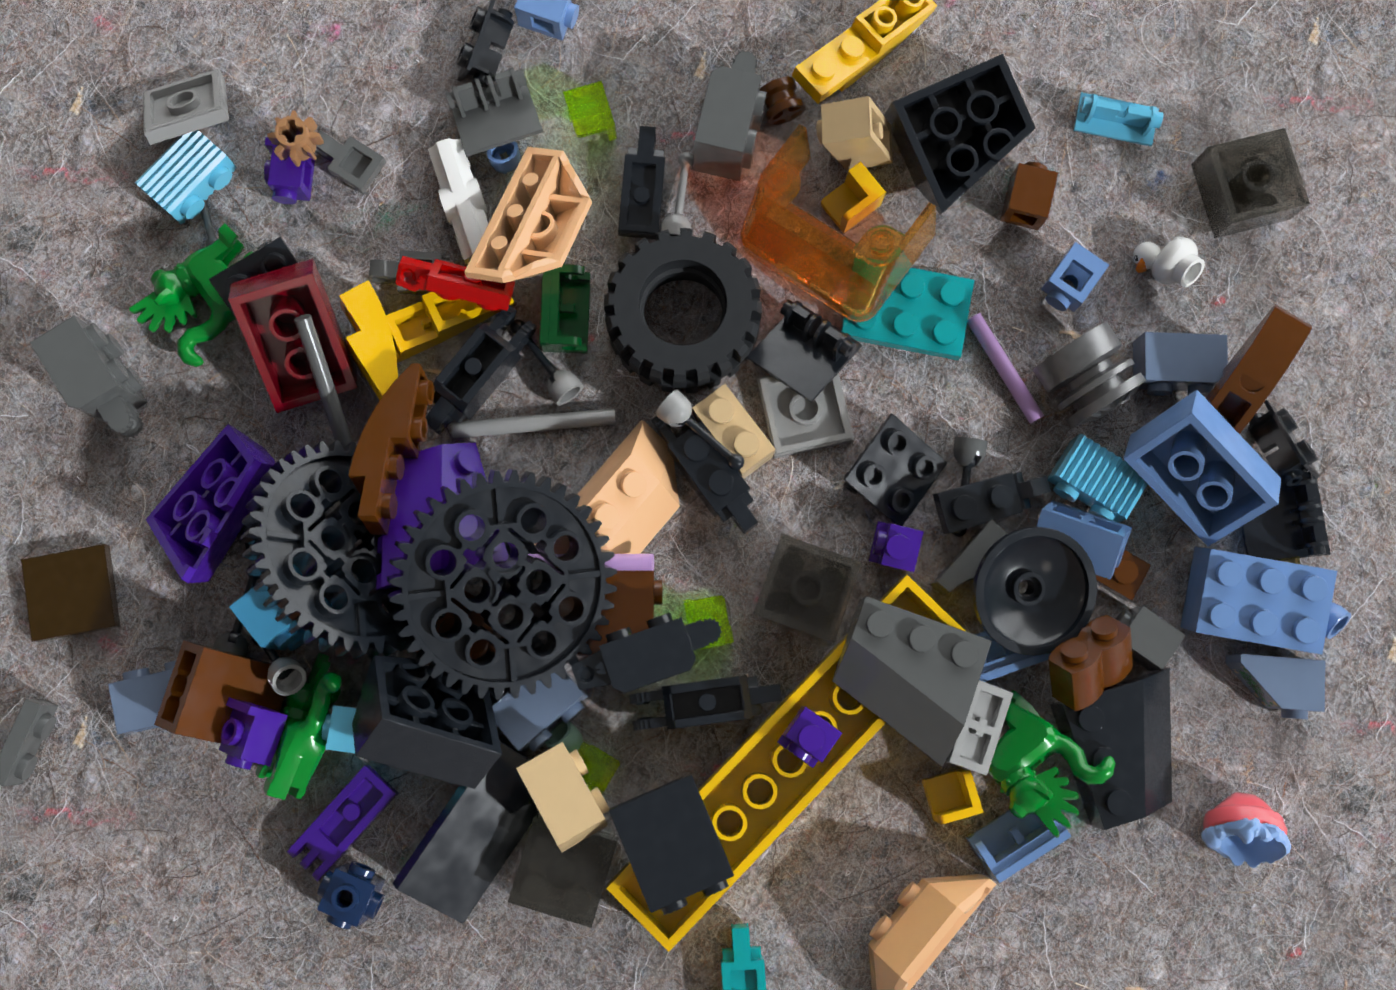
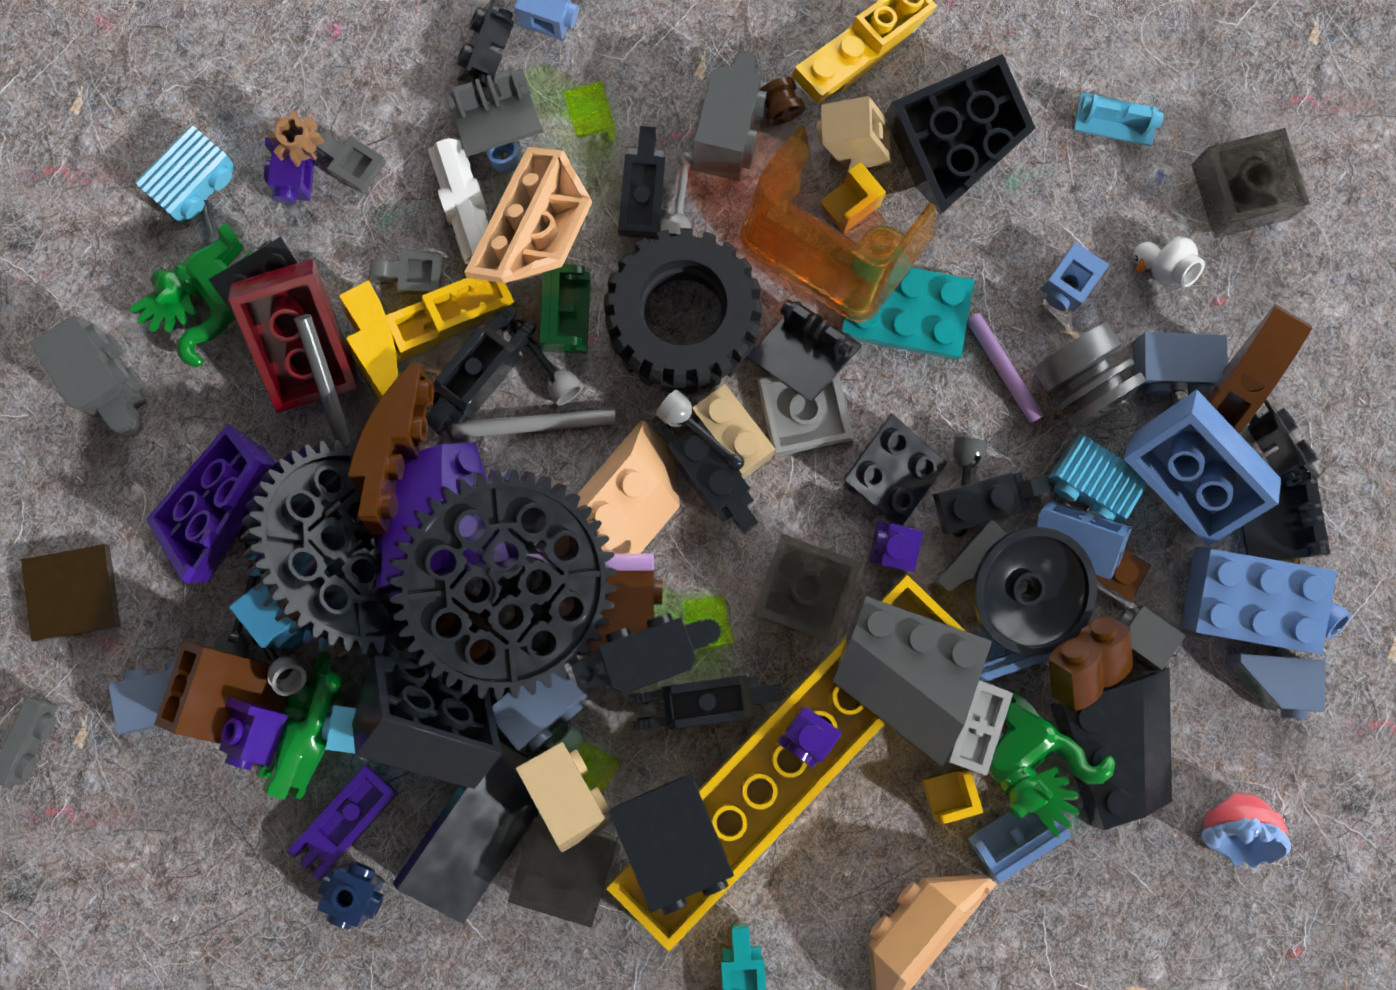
(185, 106): light grey tile -> none
(452, 284): red hinge -> none
(1029, 195): reddish brown brick -> none

